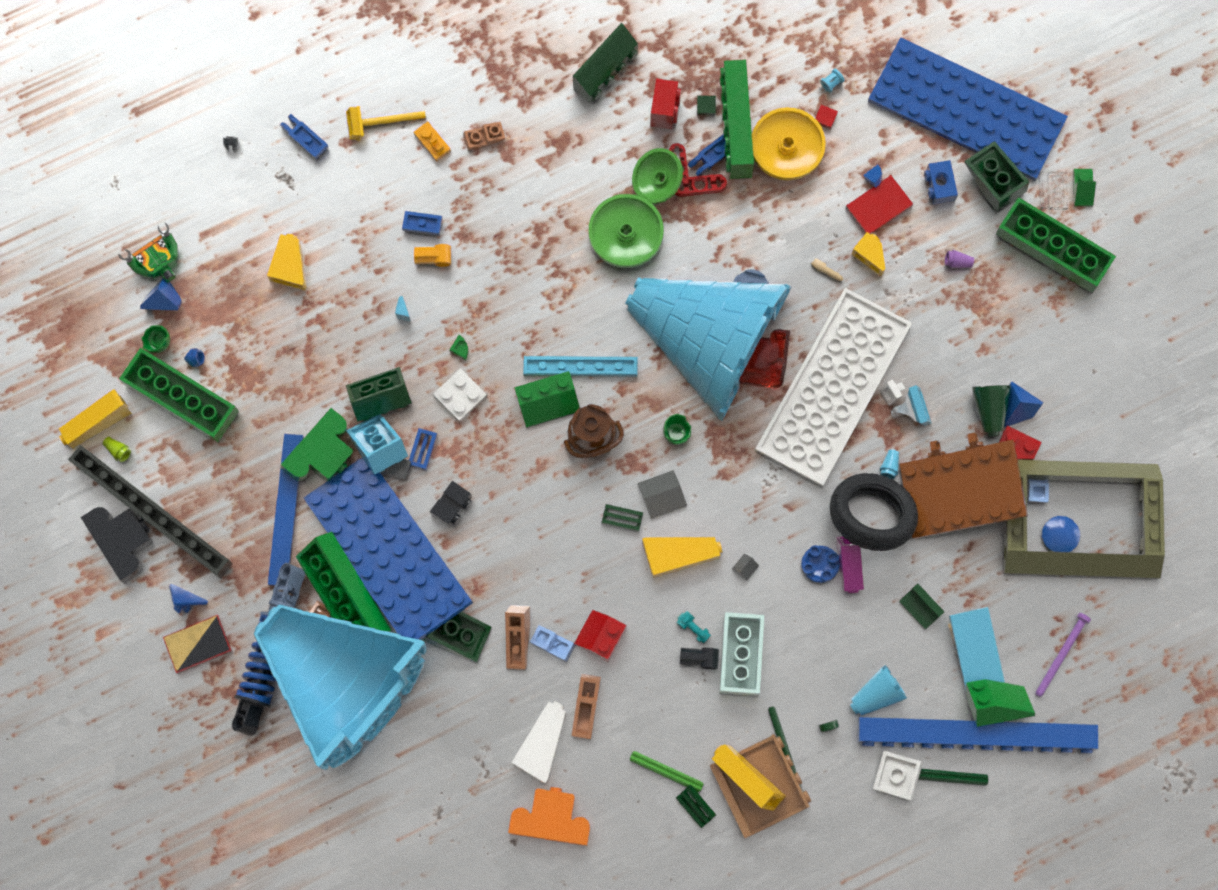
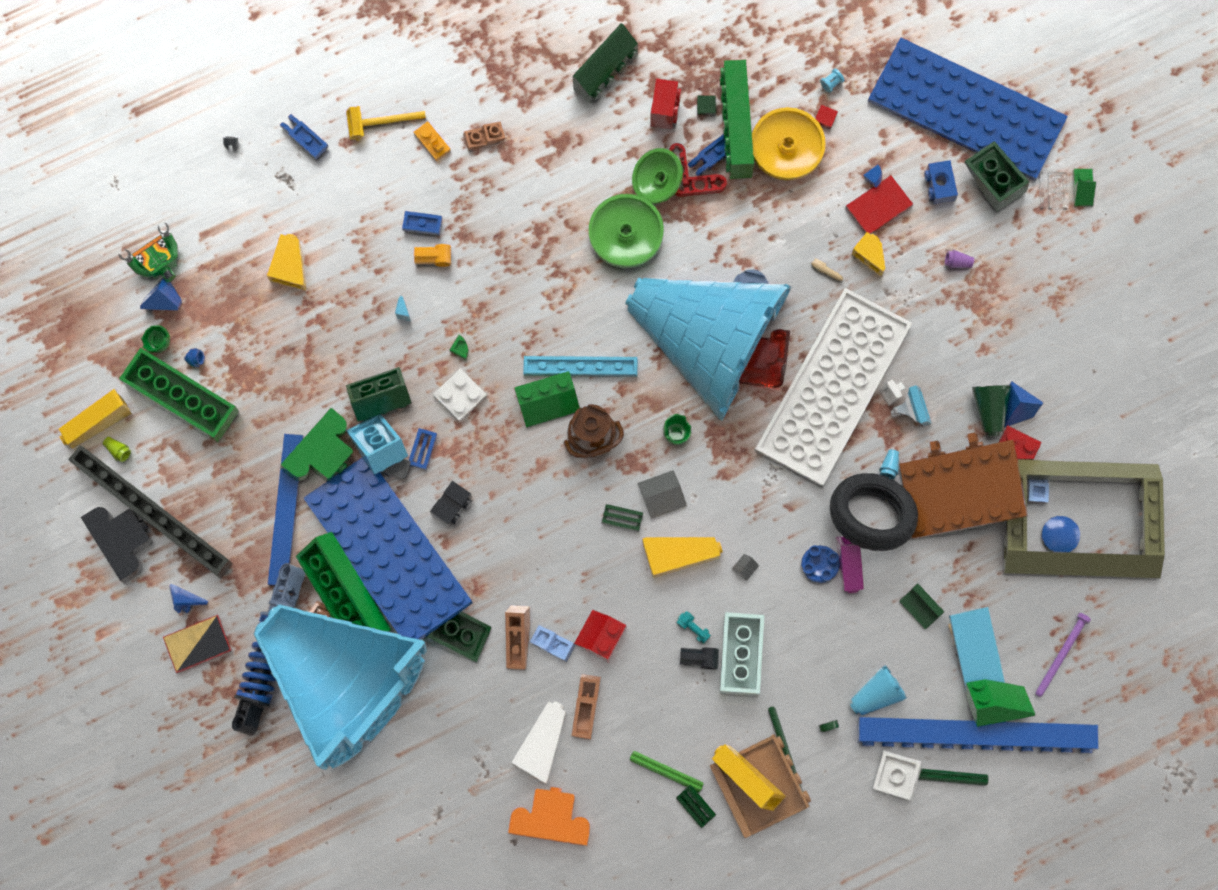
(1055, 245): green brick -> none

